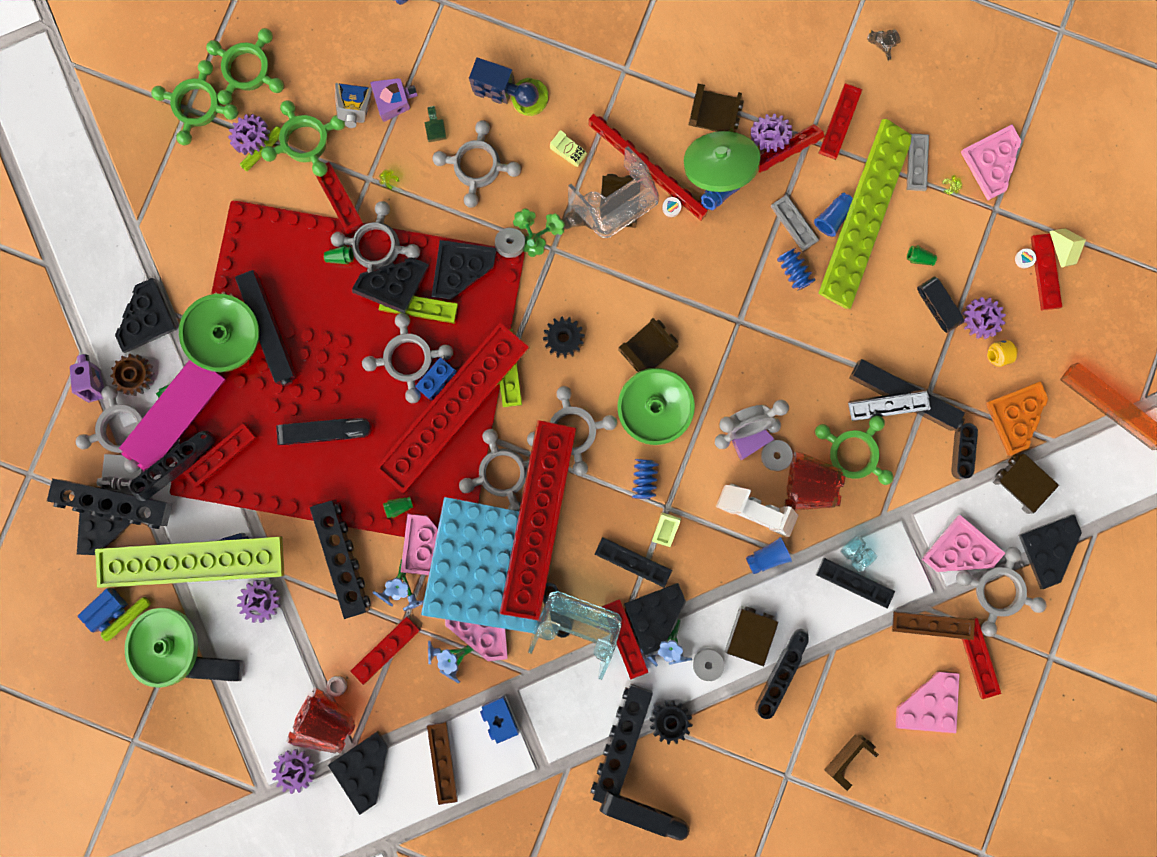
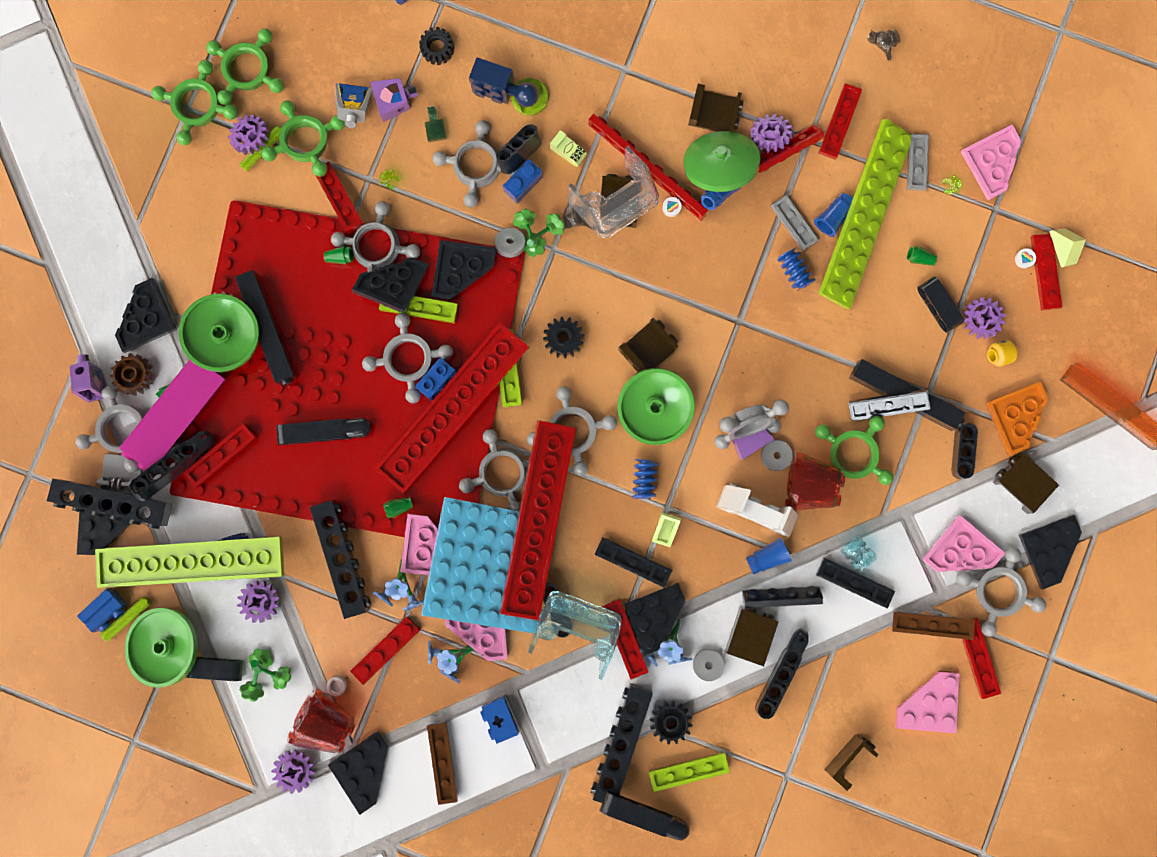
(259, 663): none -> bright green plant
(434, 35): none -> black tyre
(518, 149): none -> black beam
(523, 181): none -> blue brick
(689, 771): none -> lime plate
(782, 597): none -> black plate

